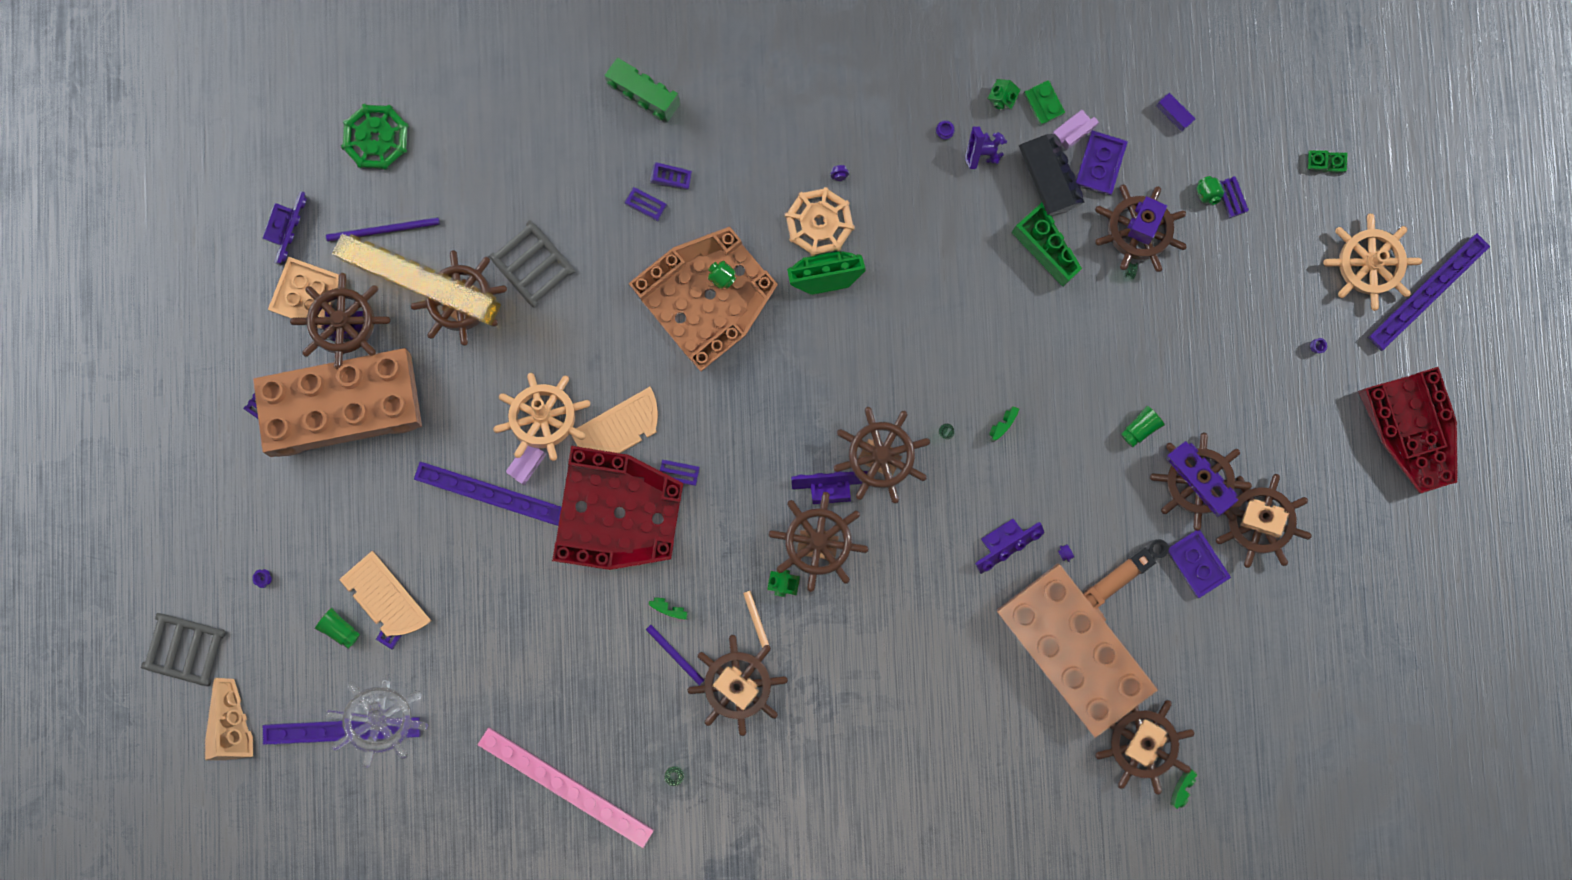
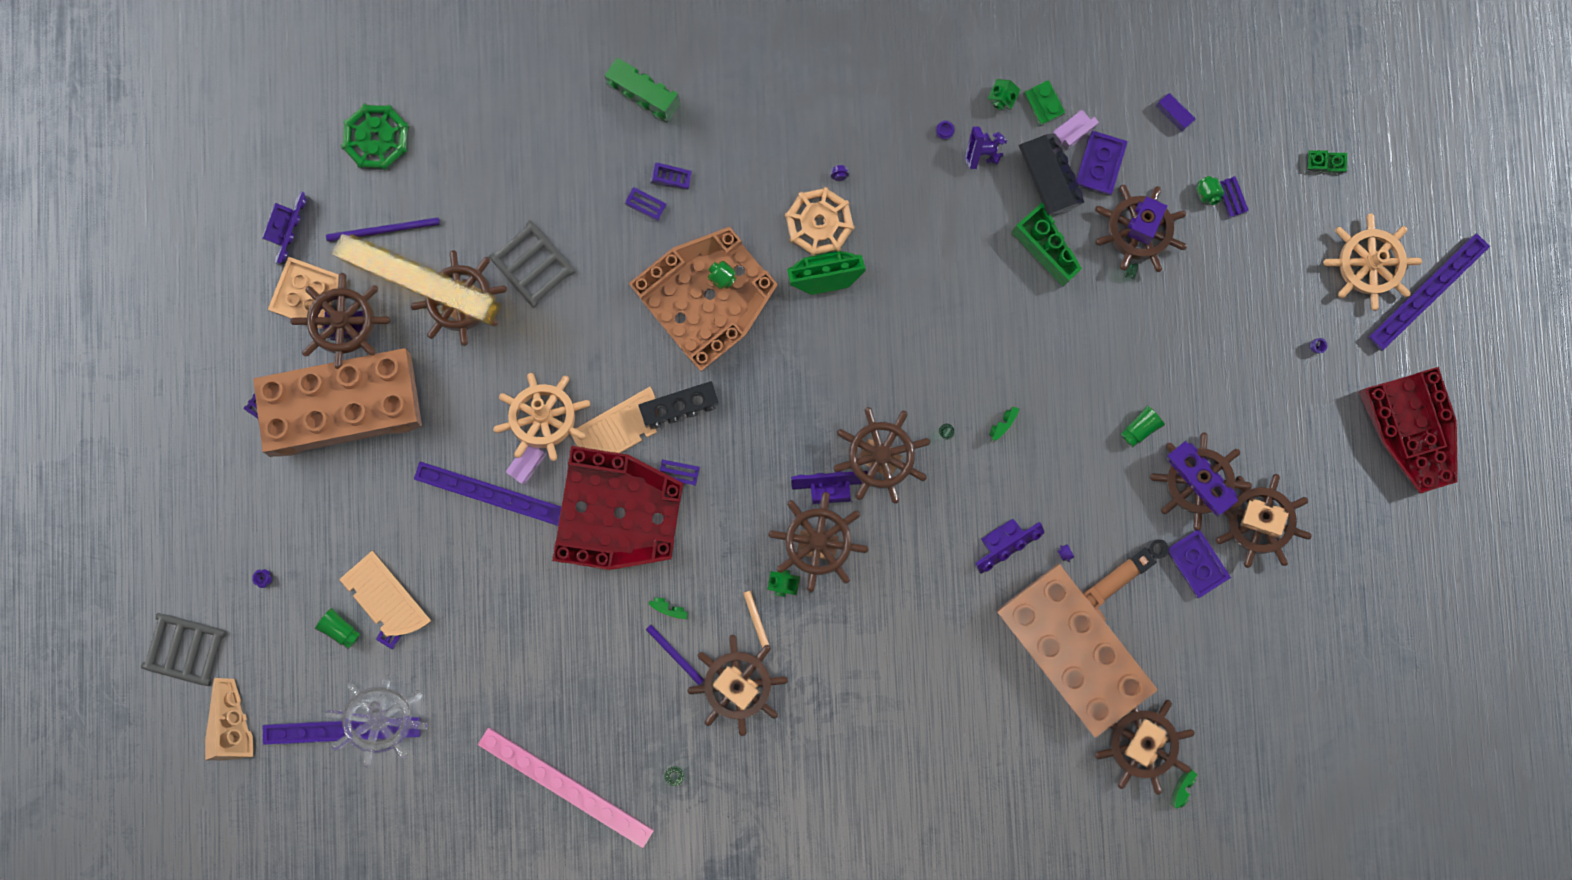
(705, 391): none -> black brick

